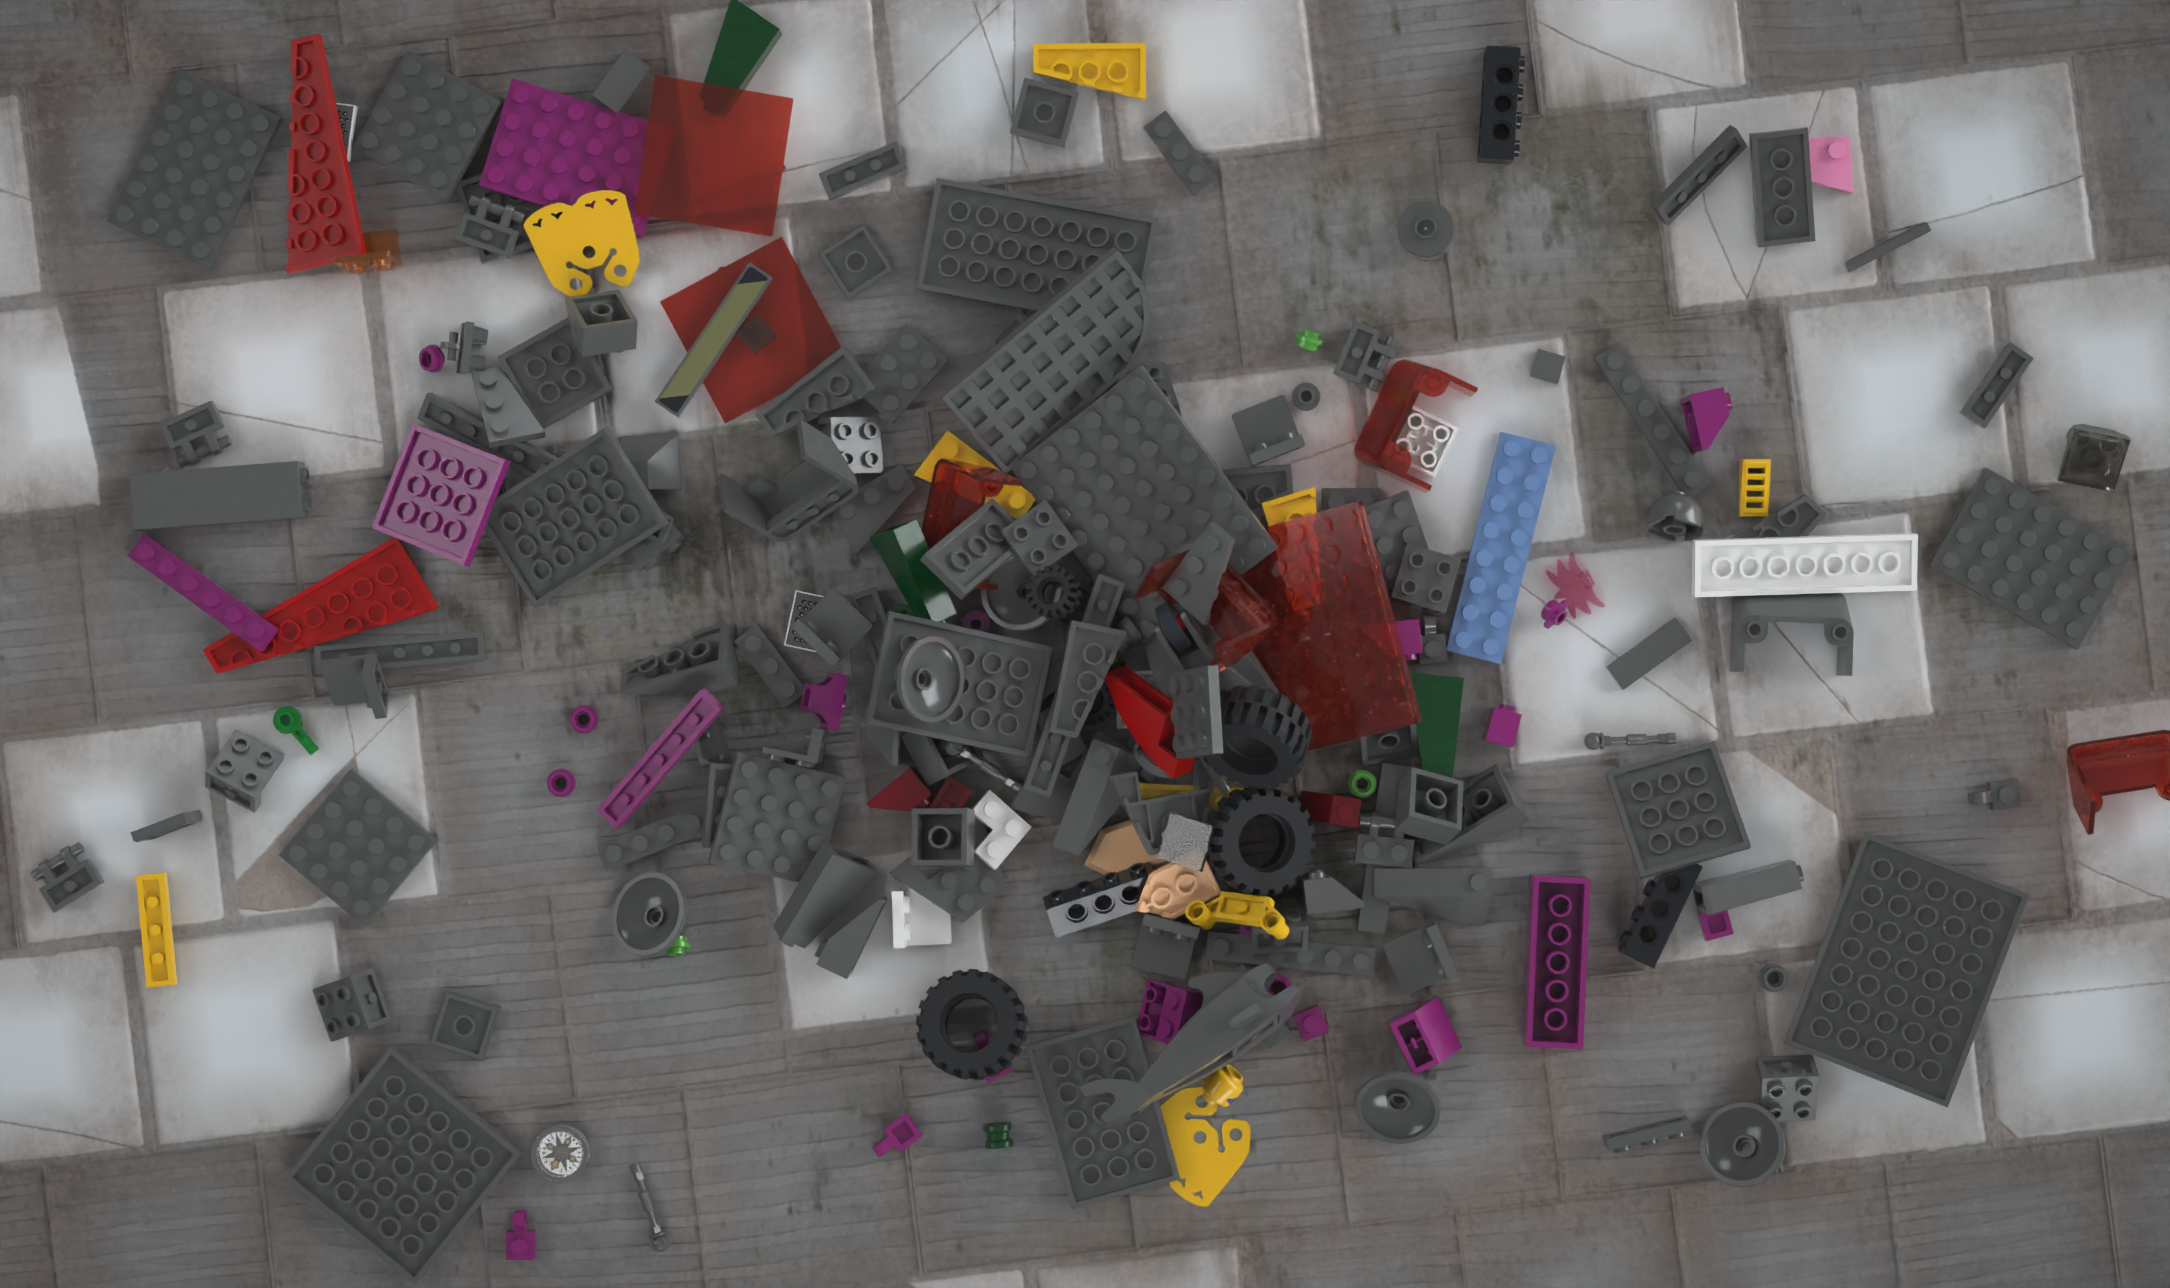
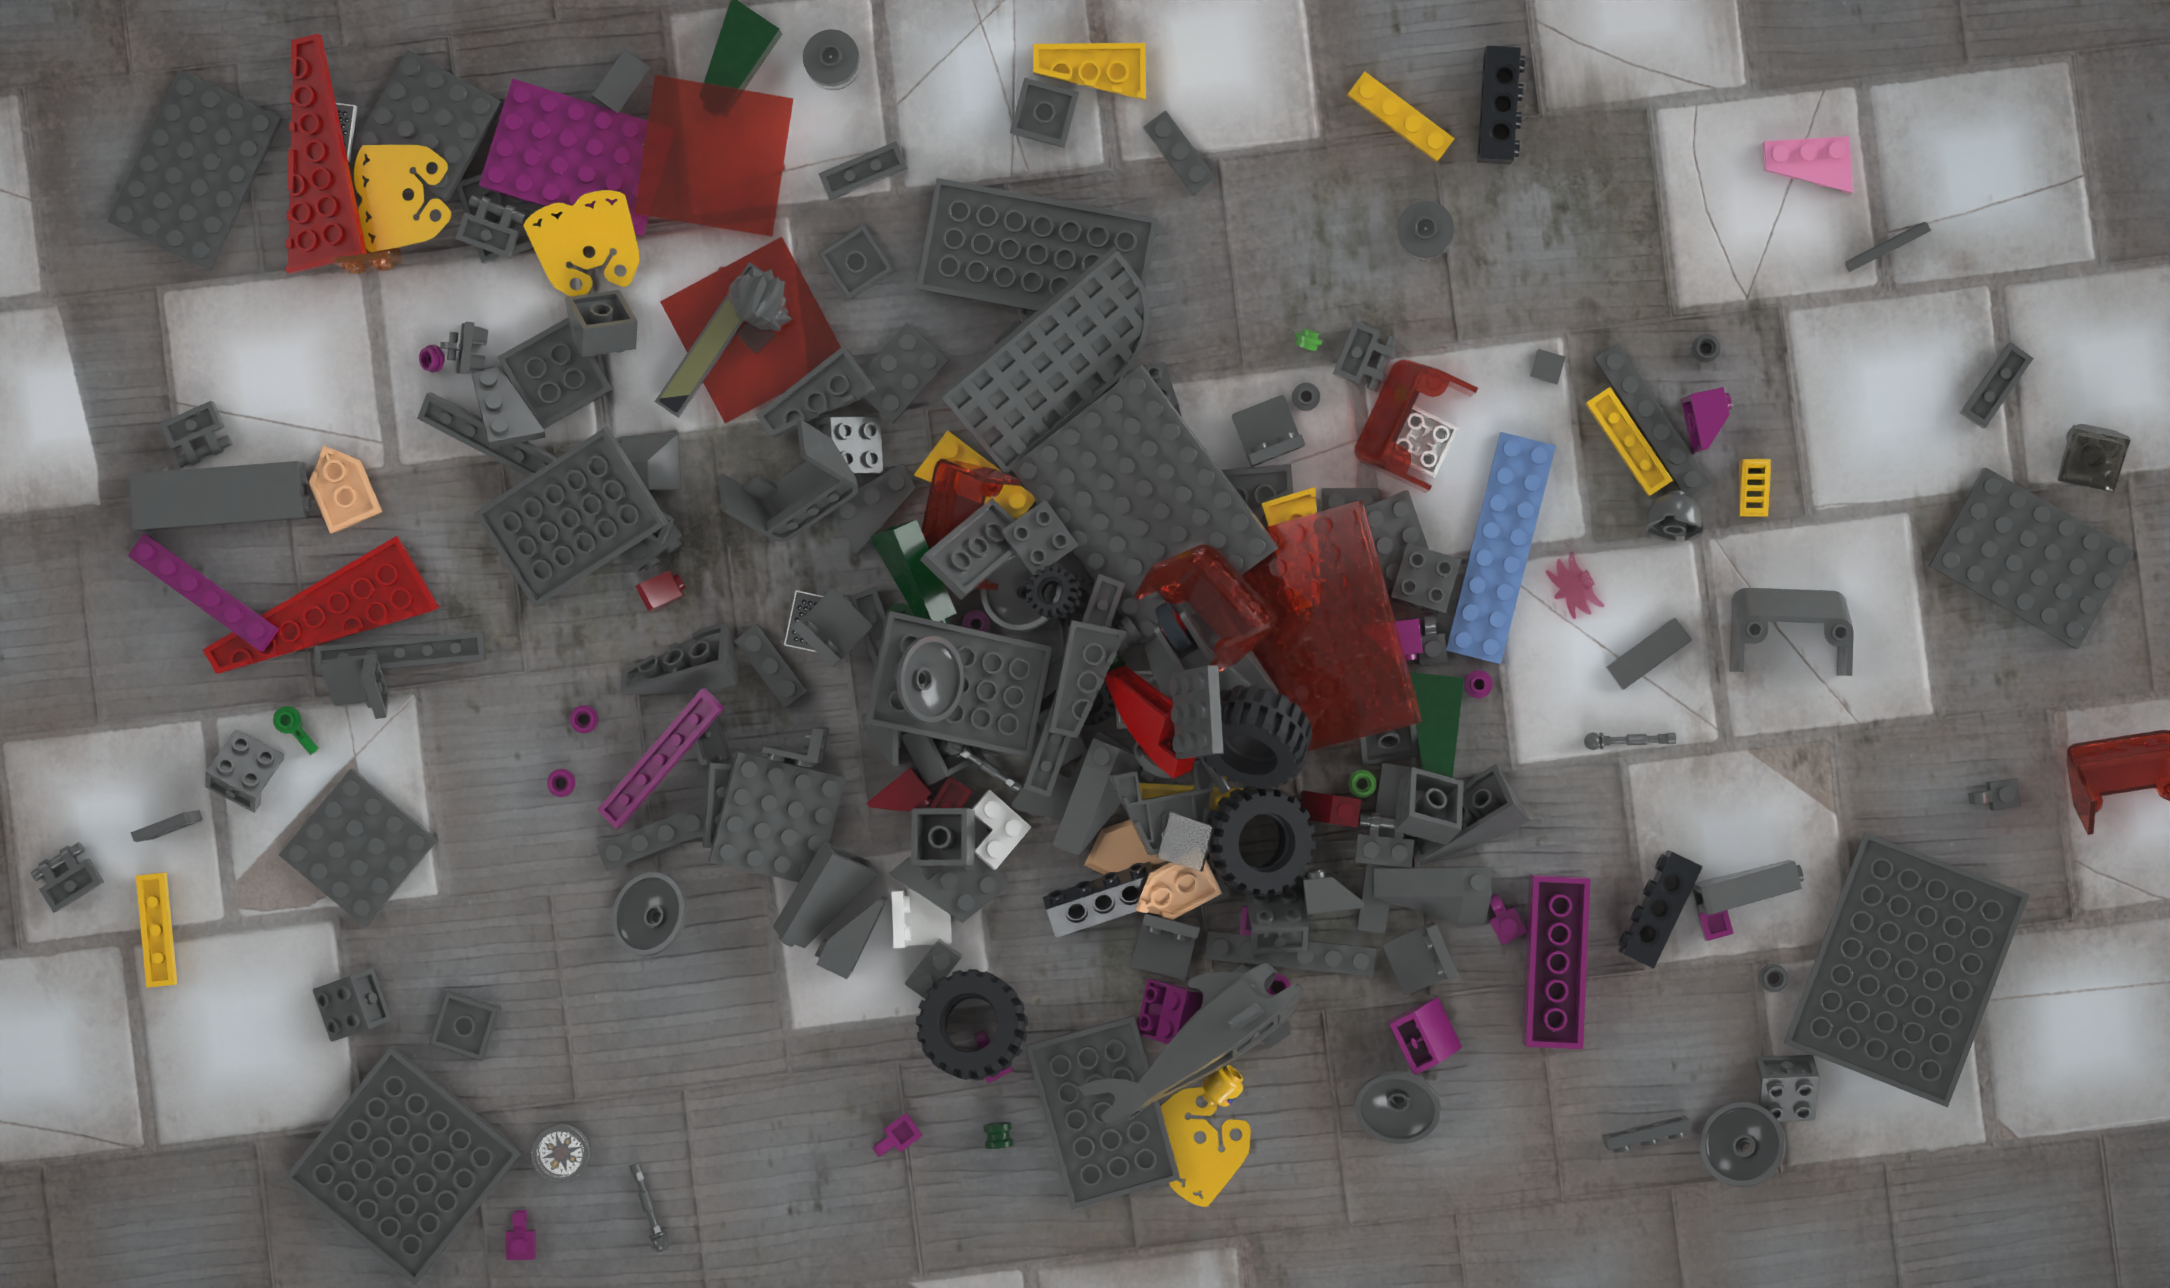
(342, 490): none -> light nougat tile
(383, 199): none -> yellow piece
(440, 495): magenta plate -> none
(661, 590): none -> dark red slope
(678, 947): bright green plate -> none
(759, 299): none -> dark grey hair
(826, 700): magenta brick -> none
(832, 59): none -> dark grey piece
(934, 965): none -> dark grey plate
(1199, 573): dark grey wing -> none
(1238, 909): yellow plate -> none
(1310, 1023): magenta plate -> none
(1400, 117): none -> yellow plate
(1469, 684): none -> magenta plate
(1502, 725): magenta brick -> none
(1506, 922): none -> magenta plate
(1554, 613): magenta plate -> none
(1629, 441): none -> yellow plate
(1677, 810): dark grey plate -> none
(1699, 175): dark grey plate -> none
(1714, 348): none -> dark grey plate
(1782, 187): dark grey plate -> none
(1792, 520): dark grey wing -> none
(1804, 565): white plate -> none

